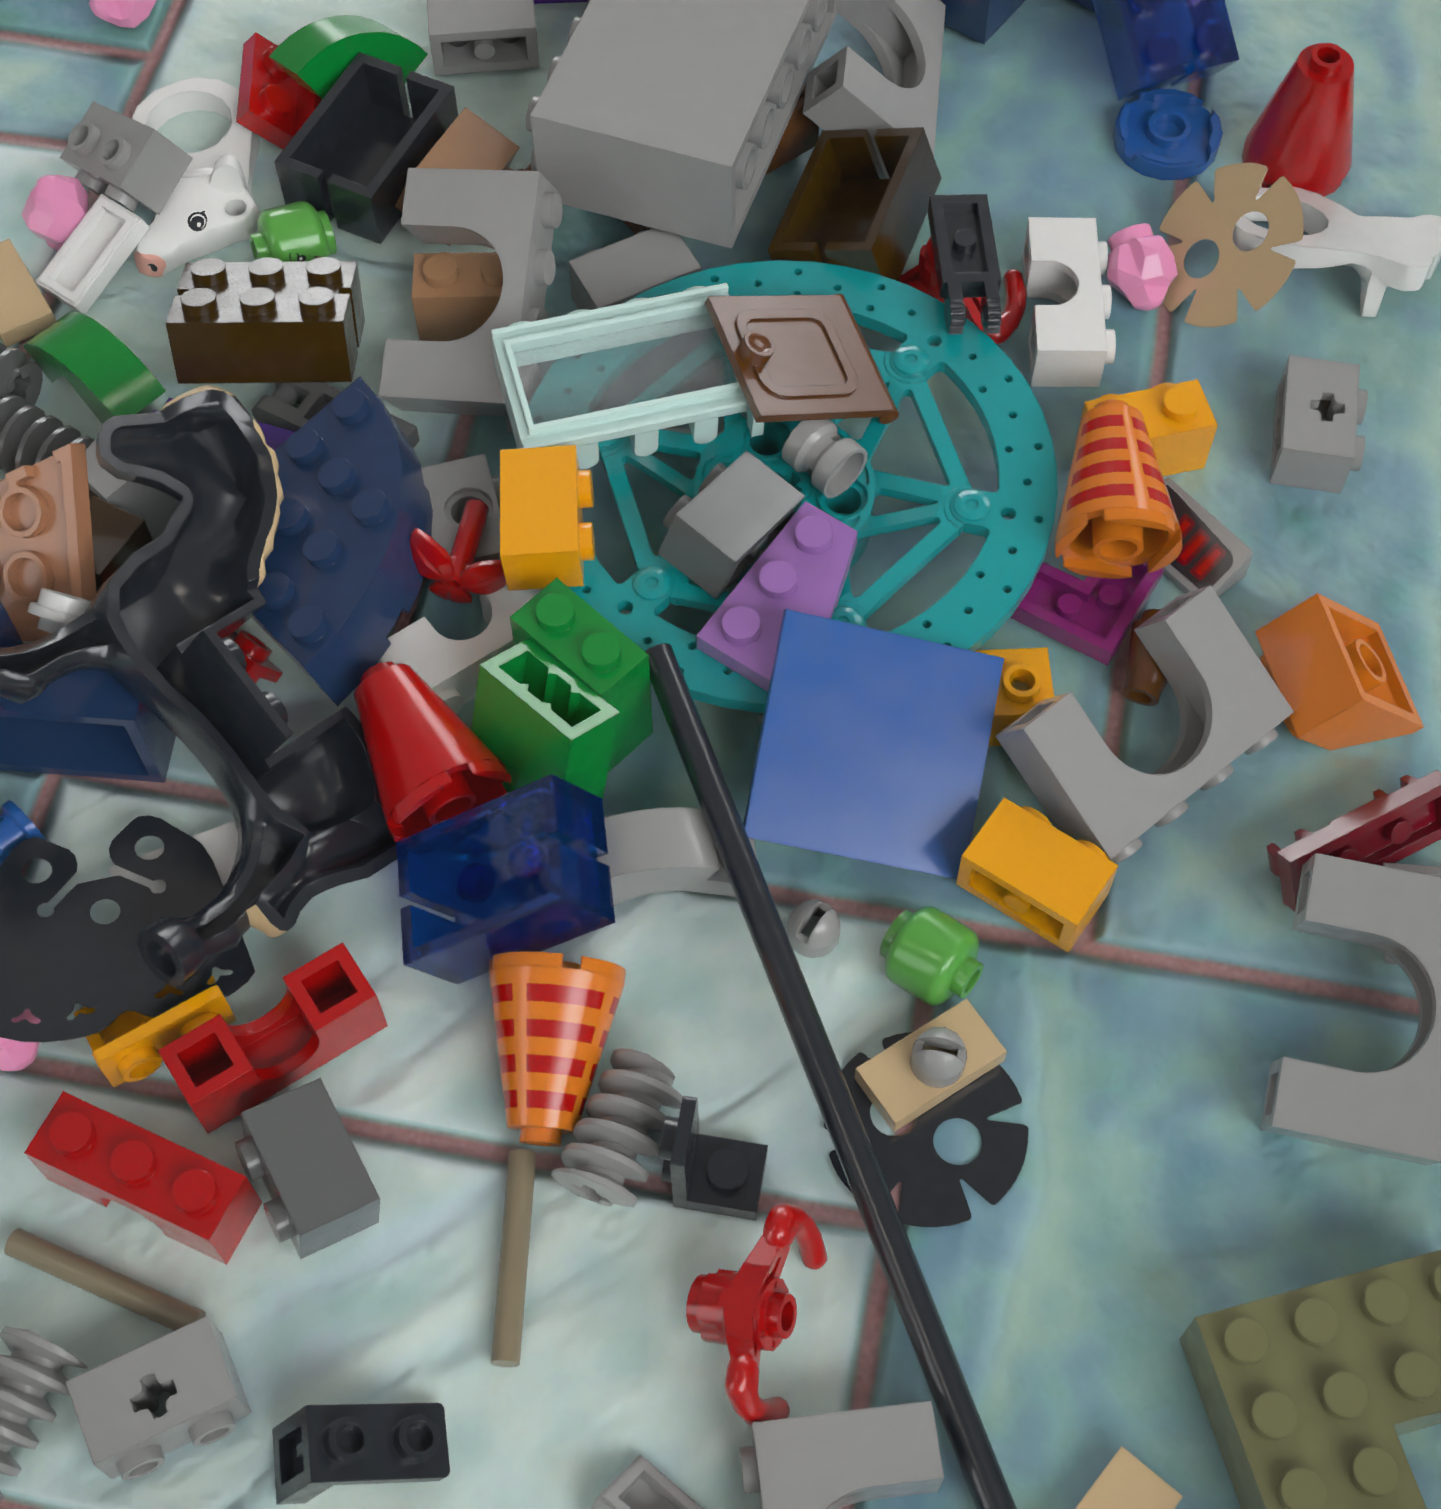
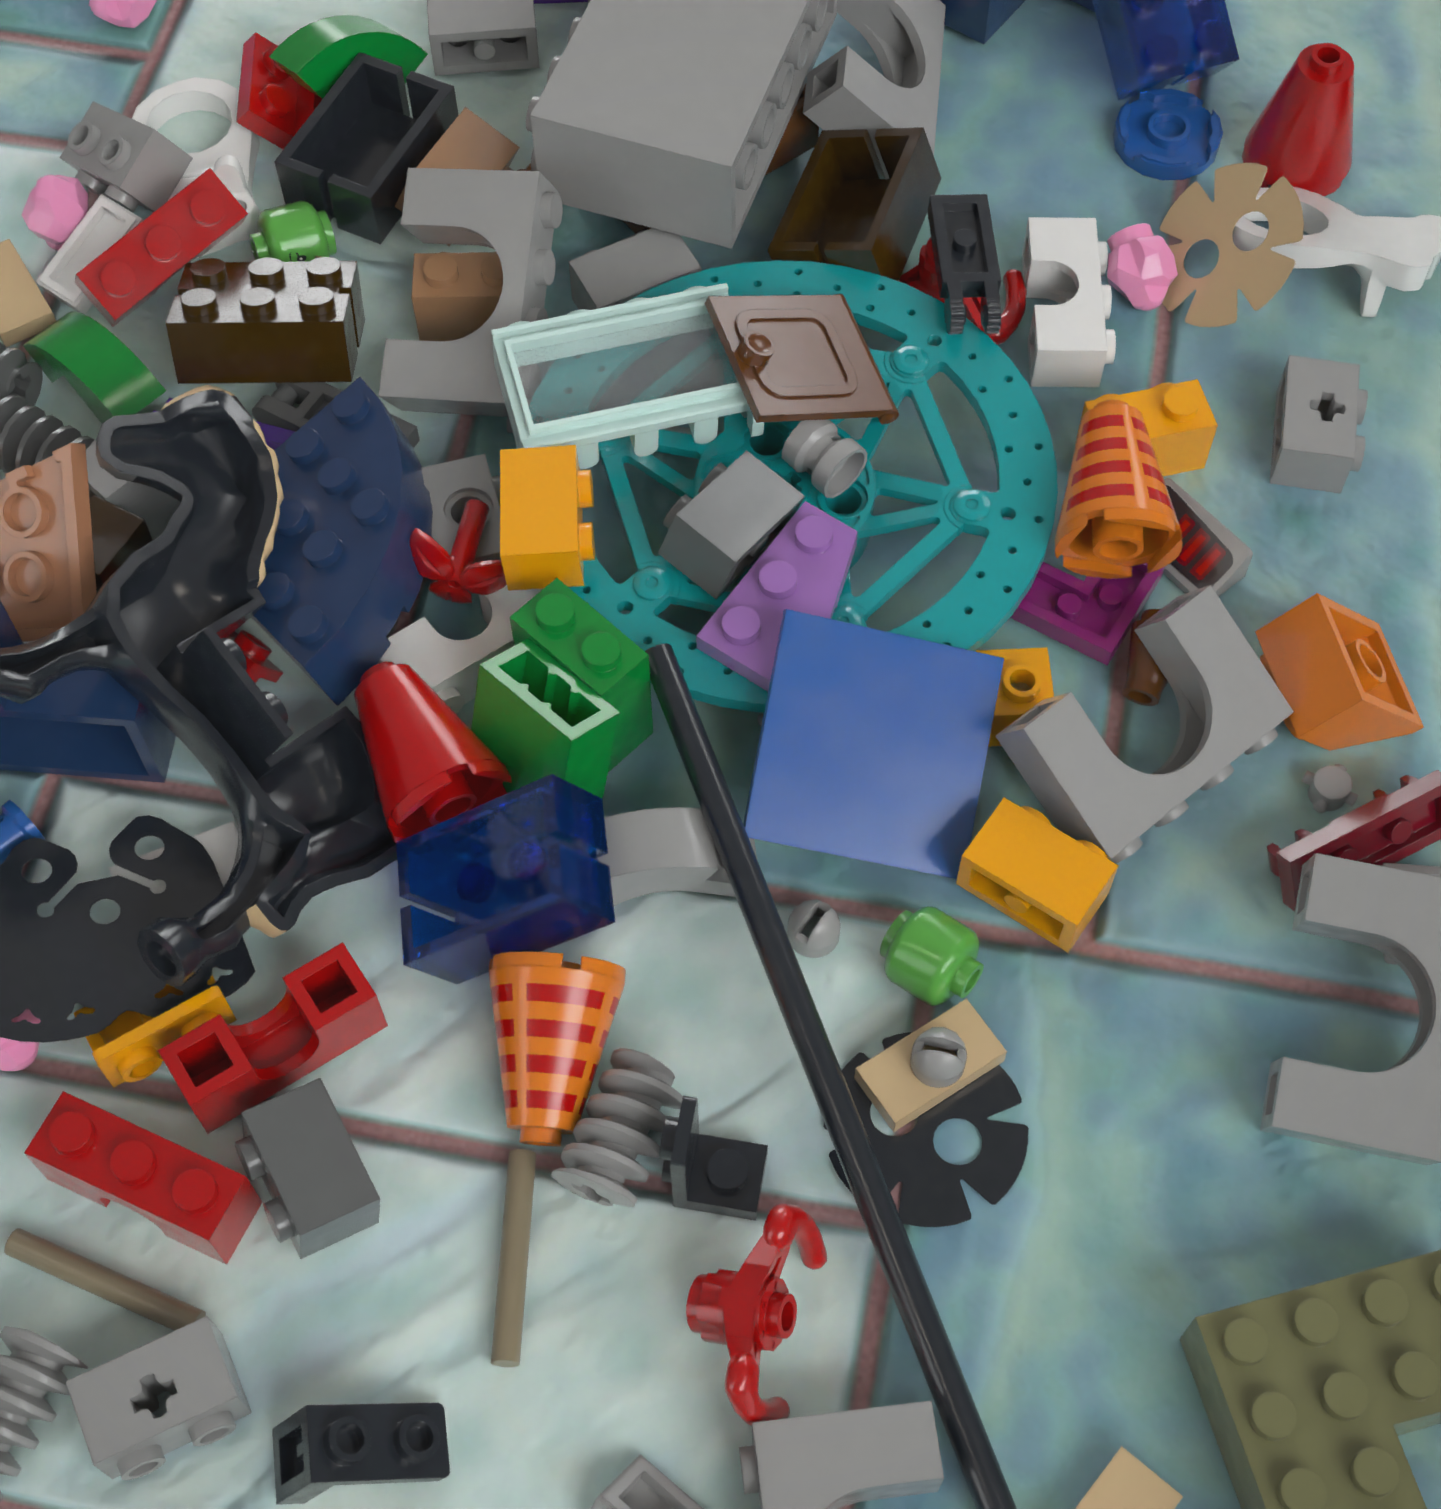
(57, 609): white plate -> none
(160, 247): none -> red arch
(1330, 788): none -> light grey piece

